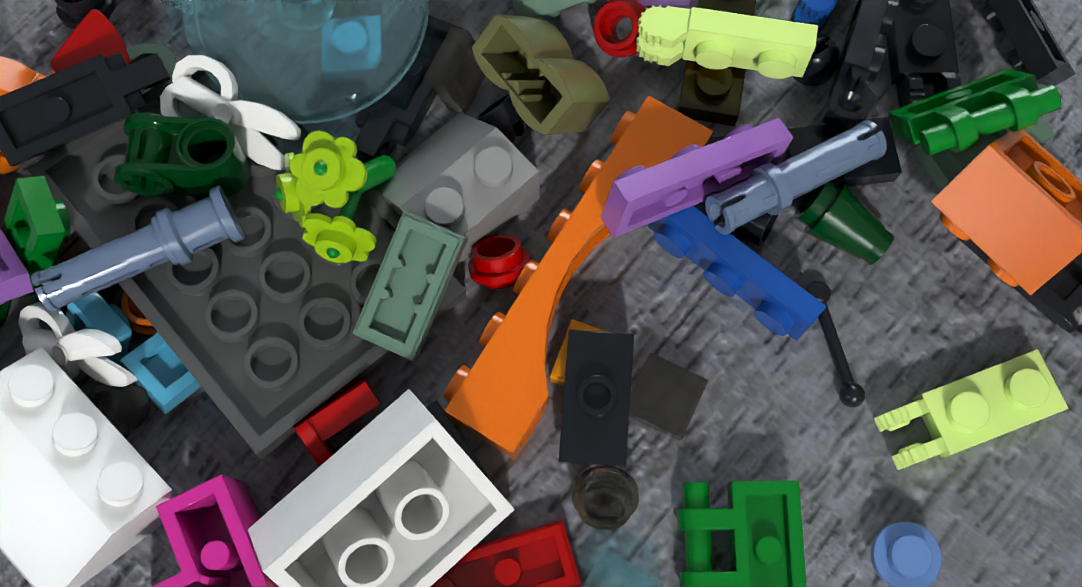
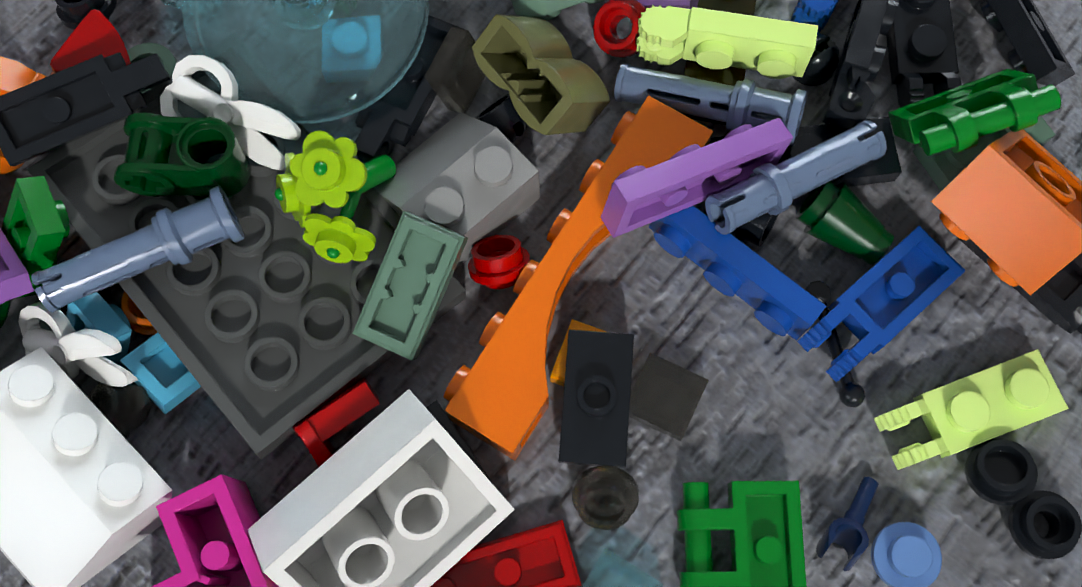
(712, 100): none -> sand blue pin
(849, 530): none -> dark blue hand
(886, 299): none -> blue hinge
(1001, 471): none -> black plate
(1063, 522): none -> black plate

